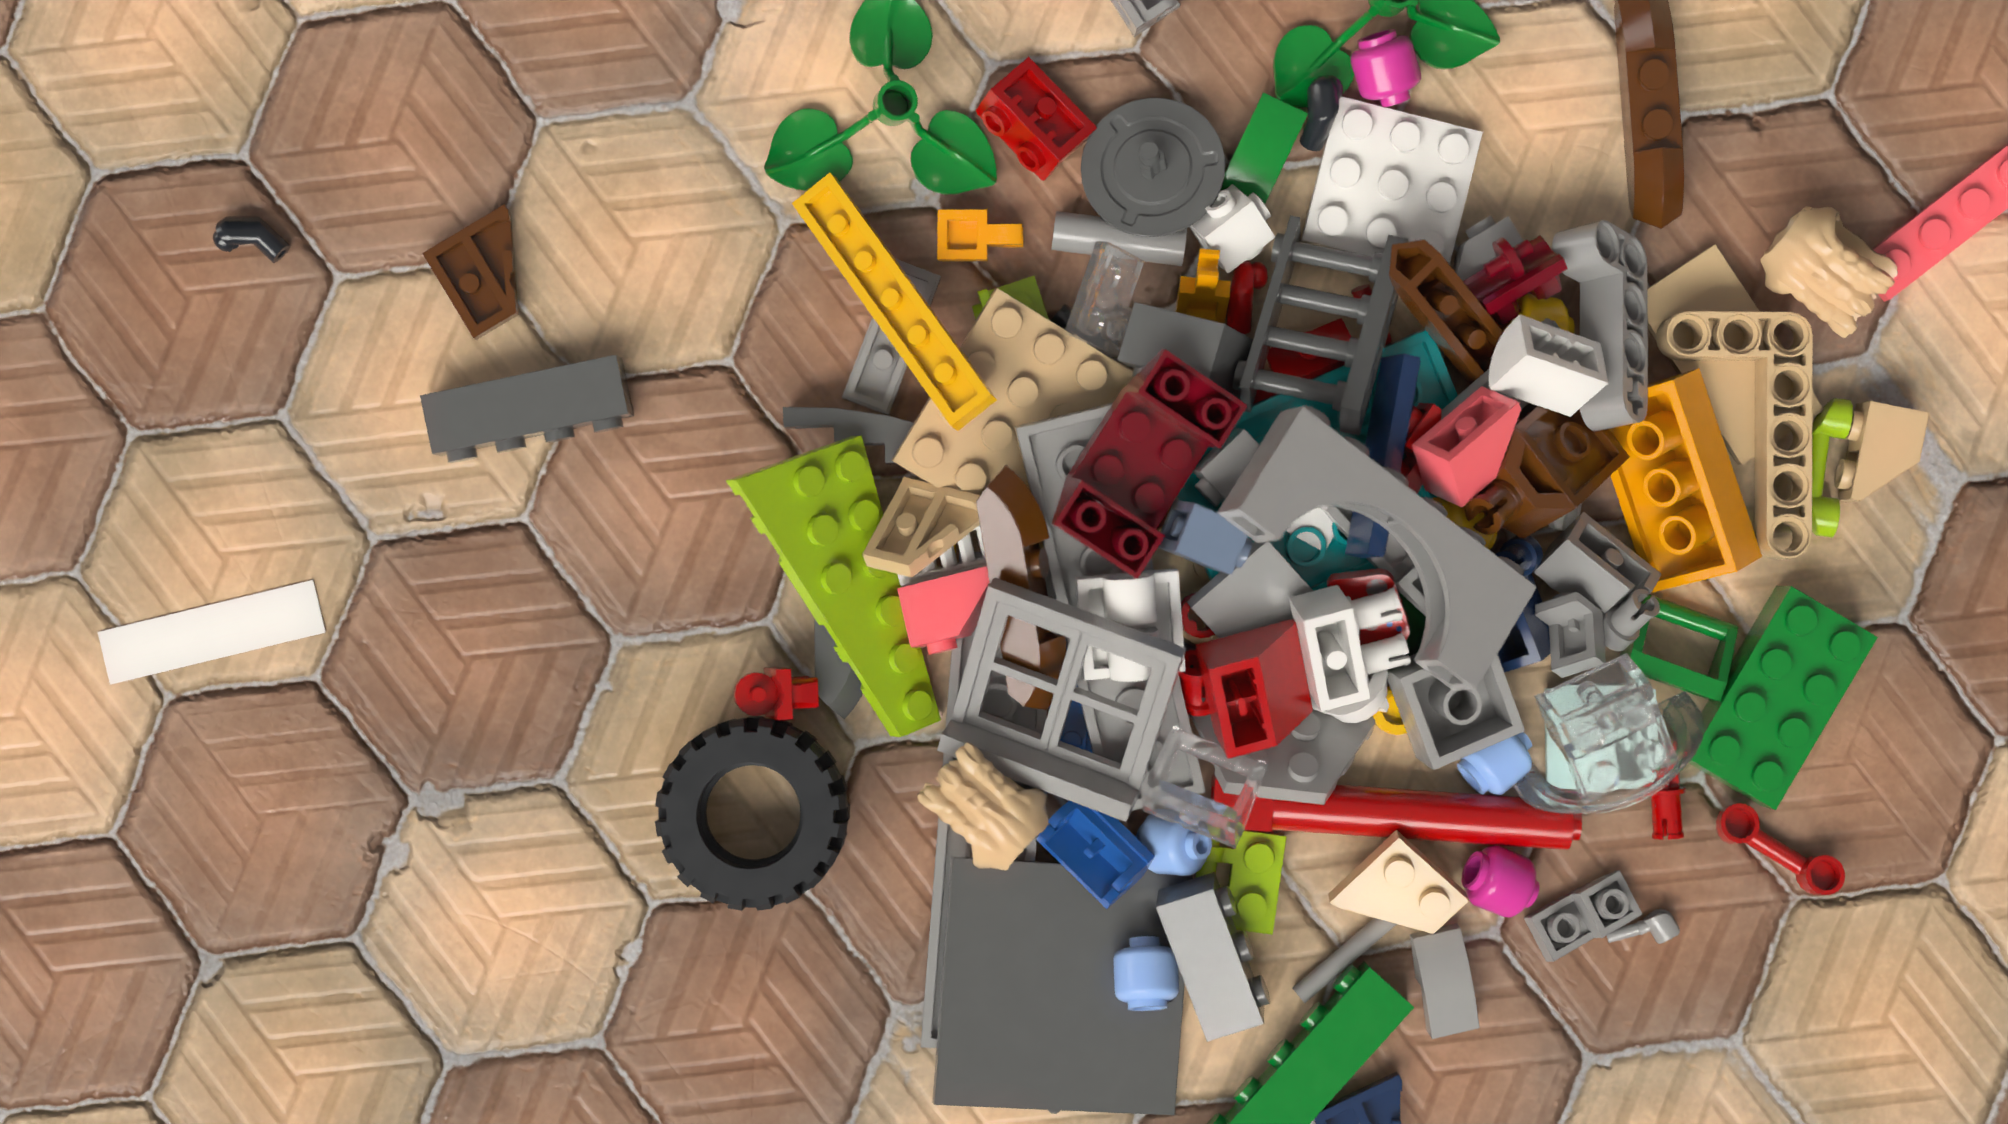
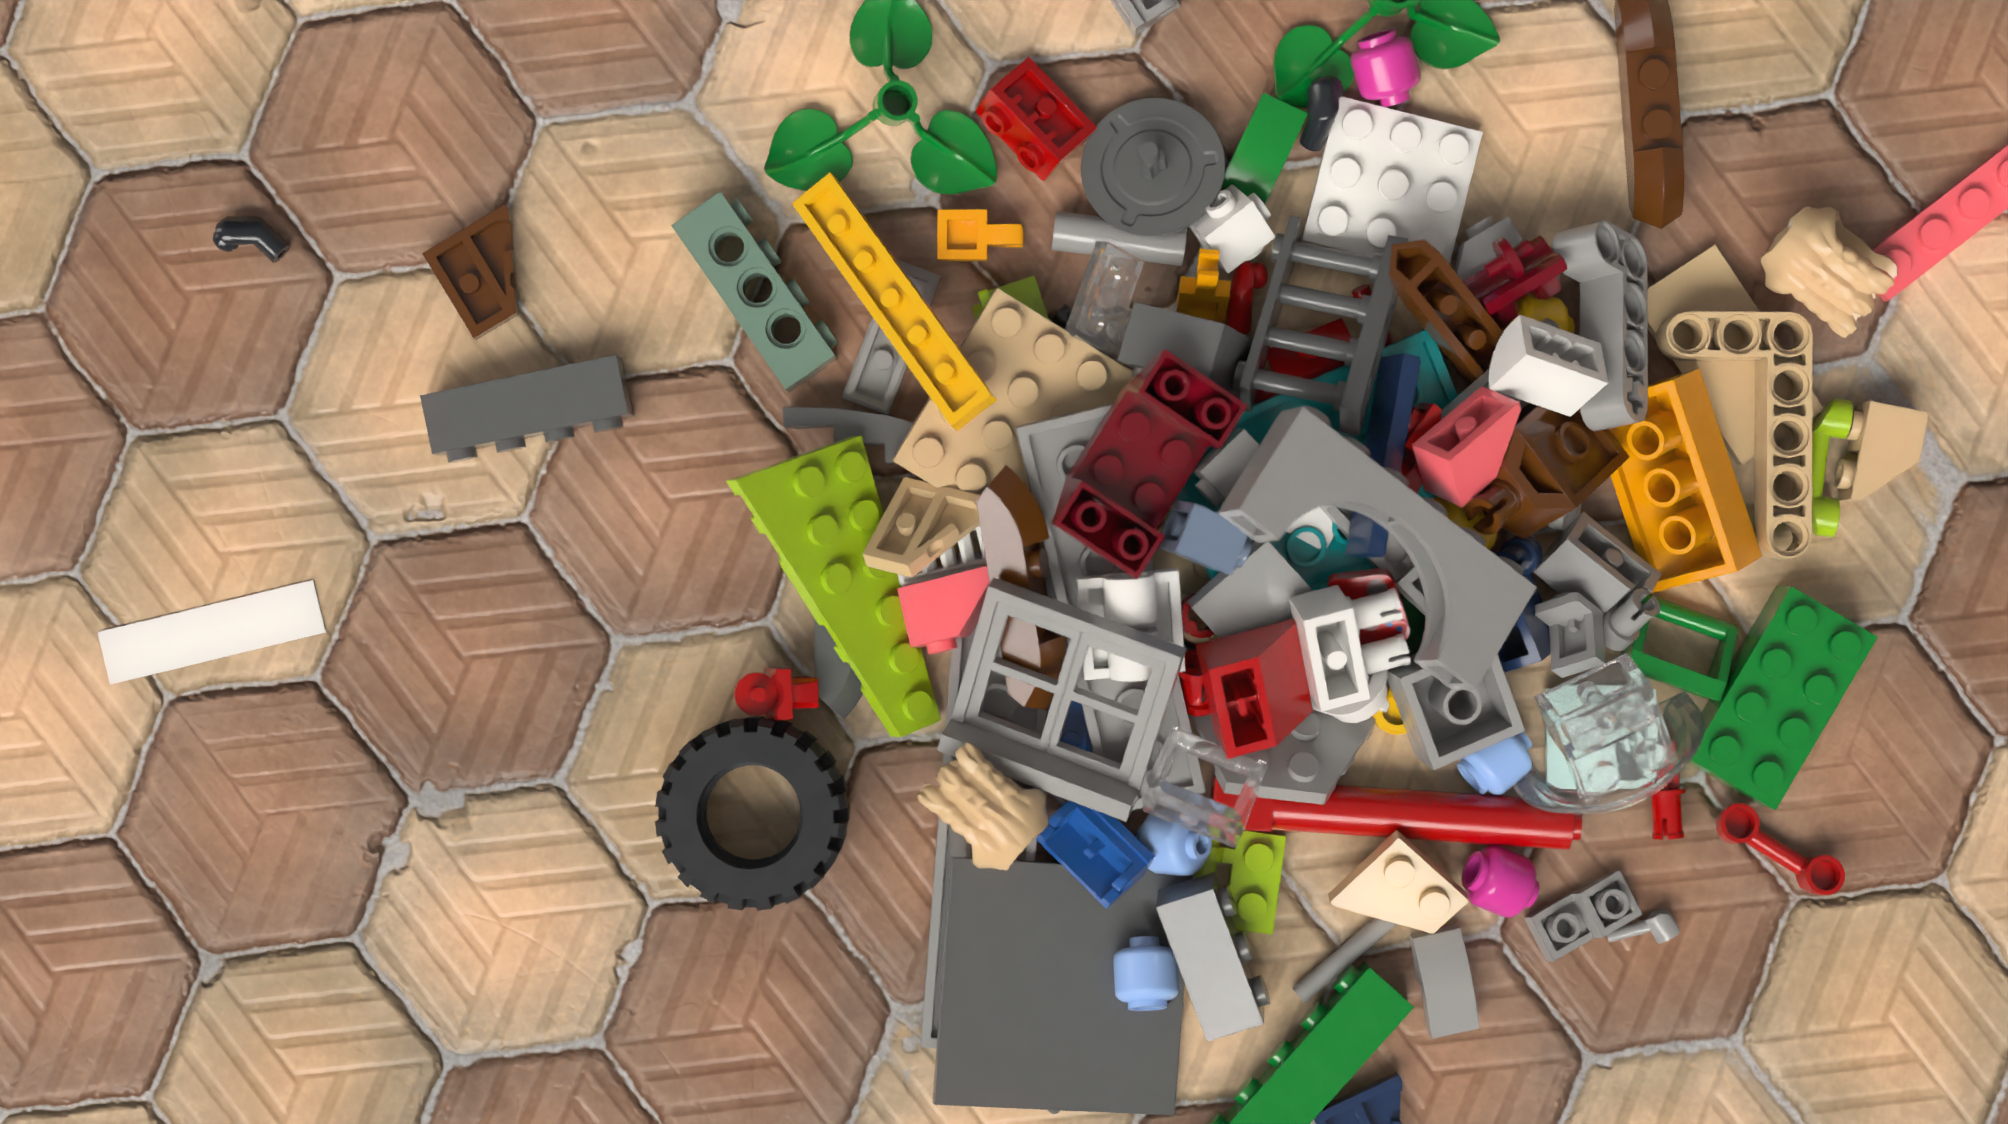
(701, 234): none -> sand green brick

